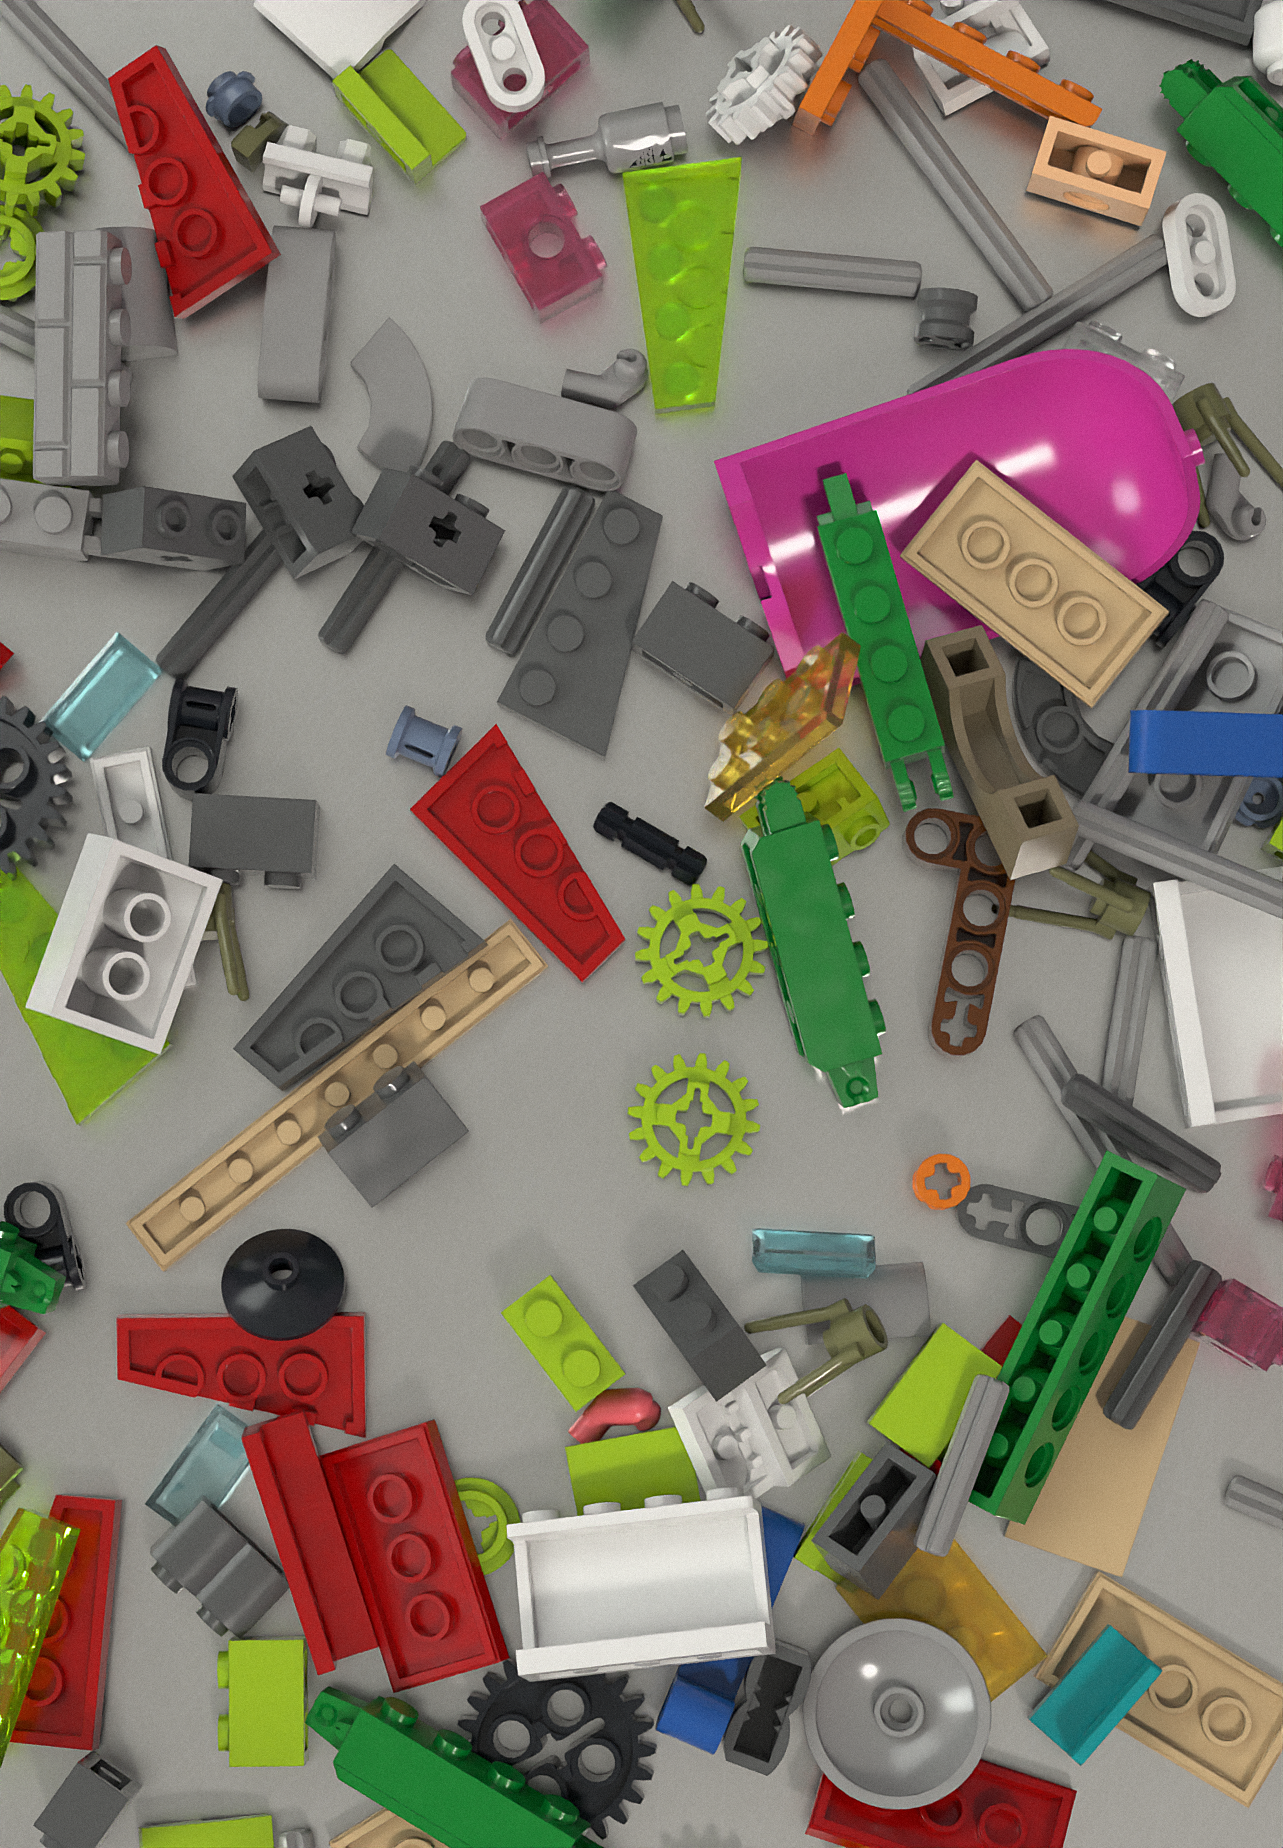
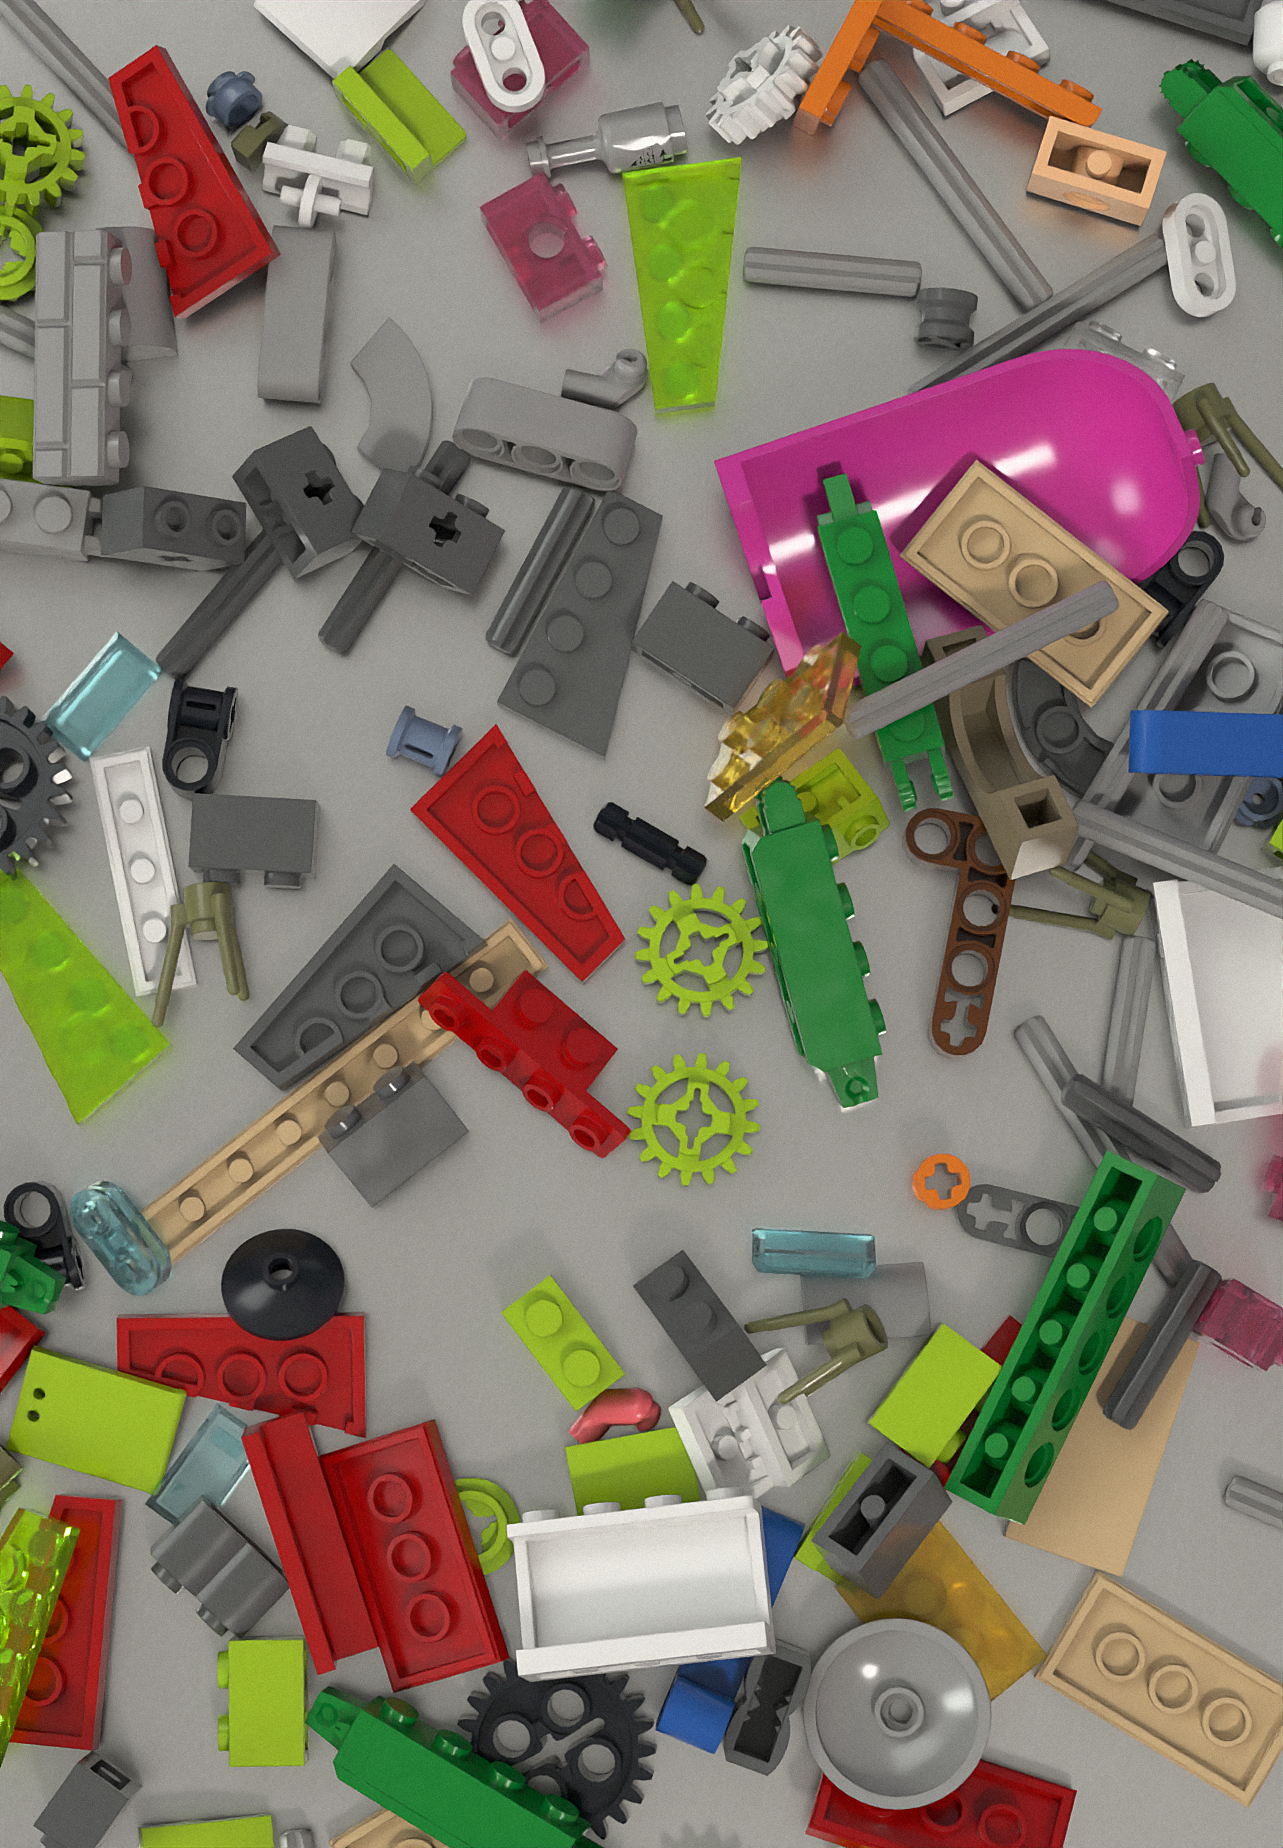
(96, 1420): none -> lime container
(120, 1238): none -> clear light blue plate
(124, 943): white slope -> none
(538, 1048): none -> red bracket
(961, 1465): light grey axle -> none
(980, 659): none -> light grey axle
(1094, 1694): teal panel -> none

